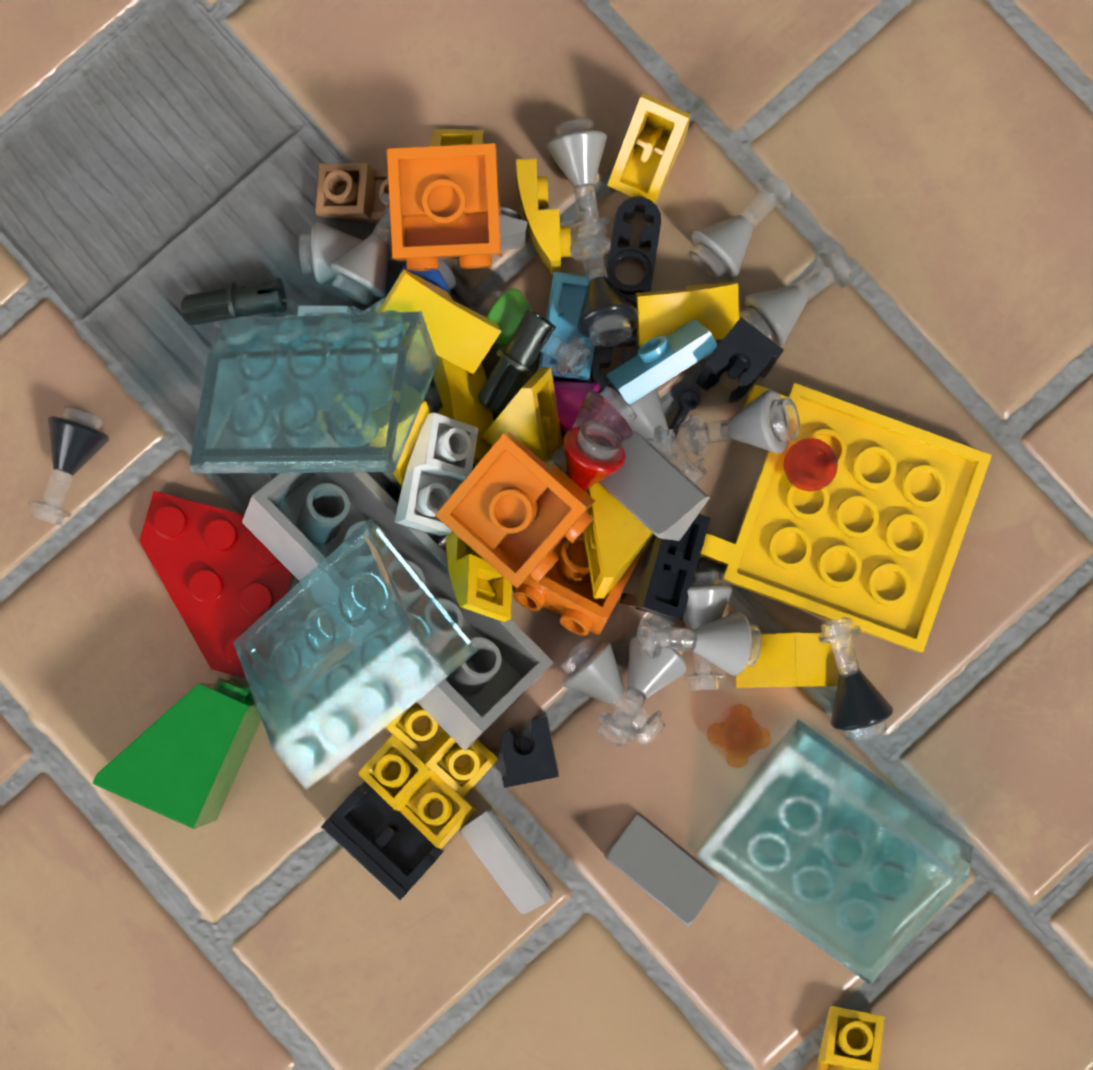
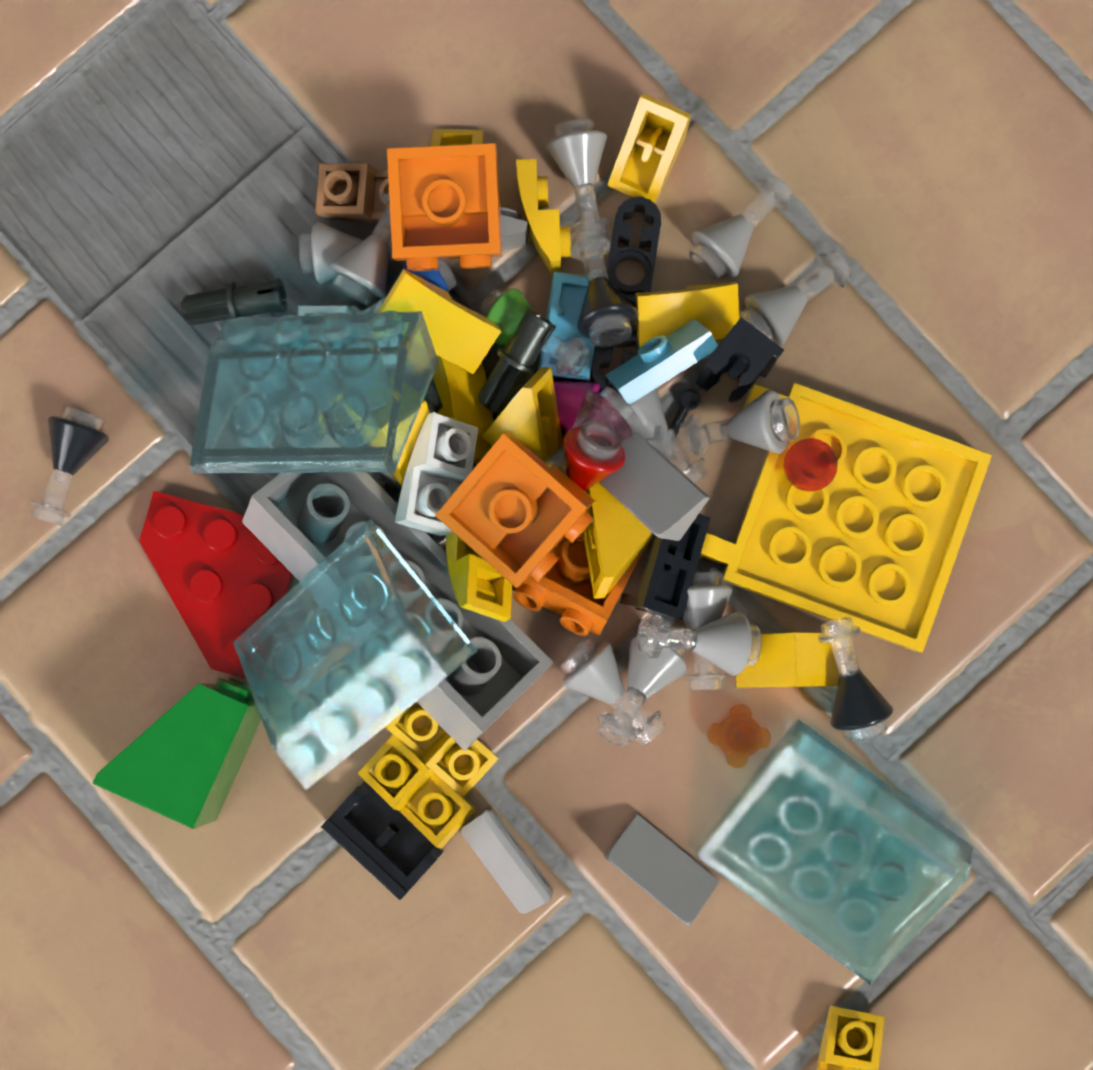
(529, 764): black hinge -> none

